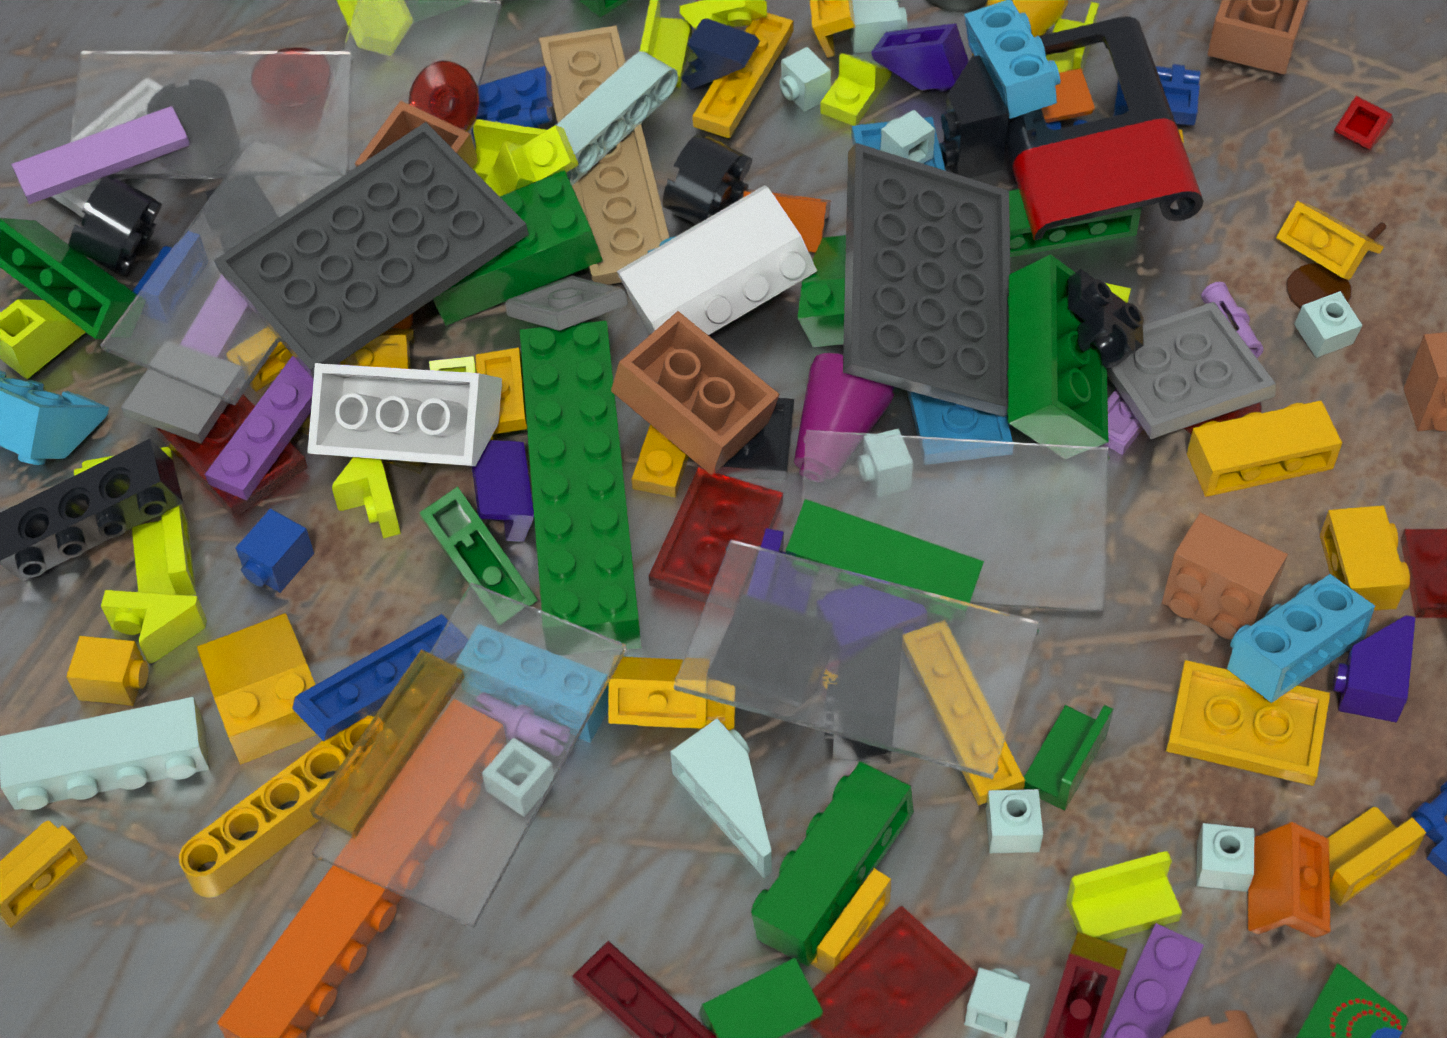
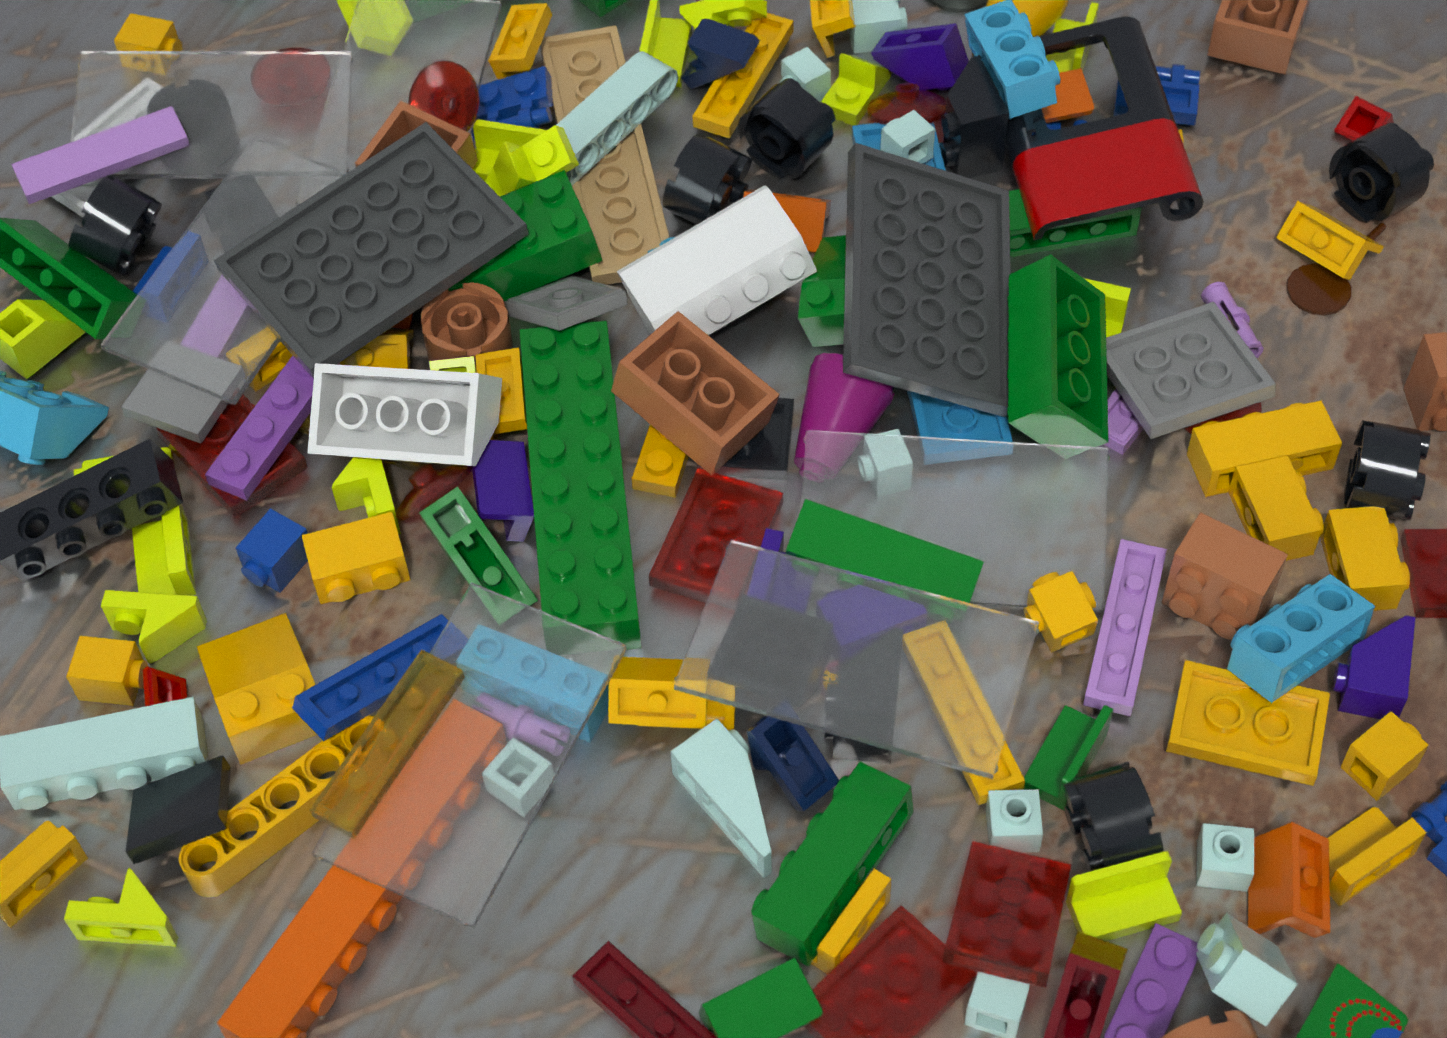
(133, 920): none -> neon yellow slope
(147, 34): none -> yellow brick
(162, 686): none -> red slope
(178, 809): none -> black tile
(356, 558): none -> yellow brick
(429, 487): none -> clear red dish
(465, 323): none -> nougat brick
(520, 39): none -> yellow panel
(787, 129): none -> black brick
(792, 760): none -> dark blue slope
(905, 99): none -> clear red dish
(1007, 914): none -> clear red plate
(1062, 609): none -> yellow brick
(1108, 320): black plate -> none
(1112, 816): none -> black brick
(1125, 627): none -> lavender plate
(1245, 968): none -> light aqua brick
(1276, 507): none -> yellow brick
(1328, 324): light aqua plate -> none
(1380, 173): none -> black brick
(1384, 755): none -> yellow brick
(1387, 469): none -> black brick

